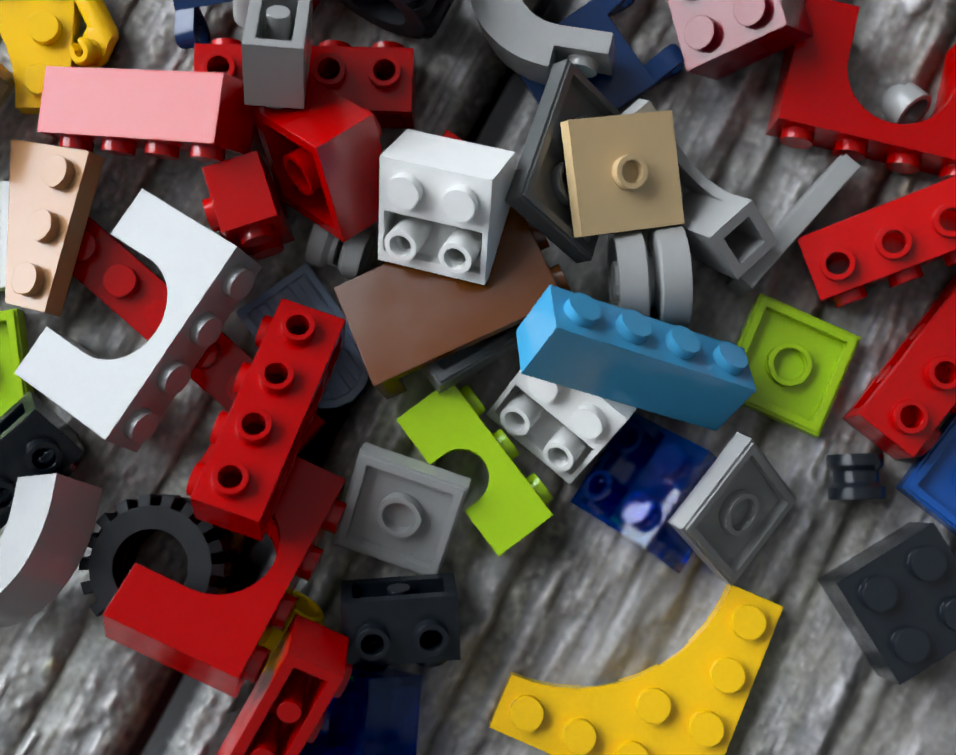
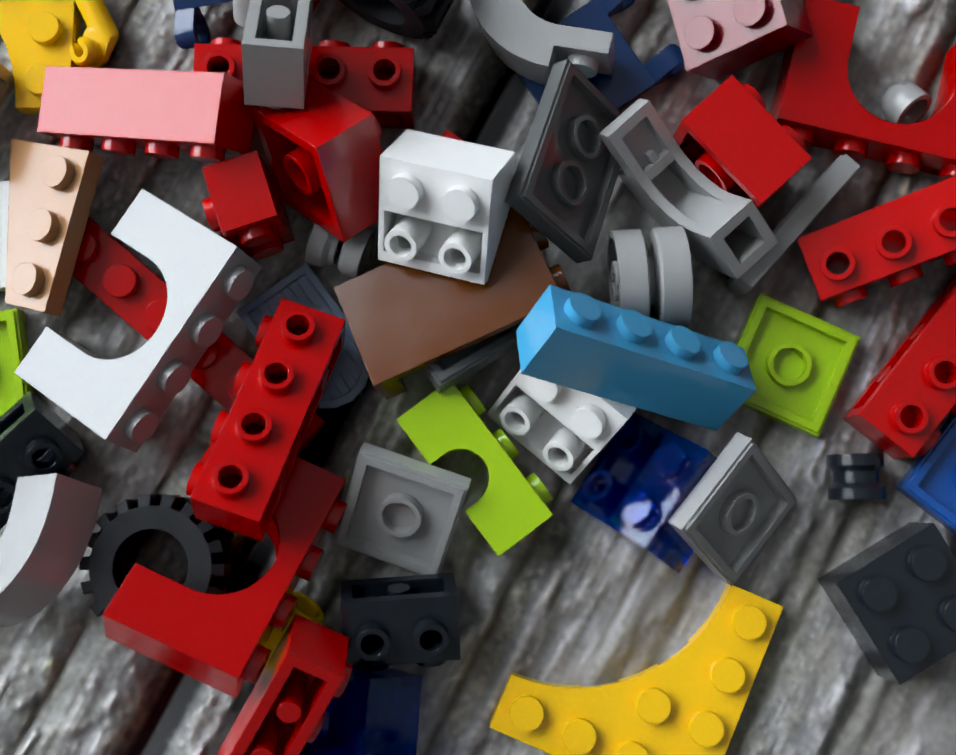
(622, 173): tan plate -> none
(741, 143): none -> red brick

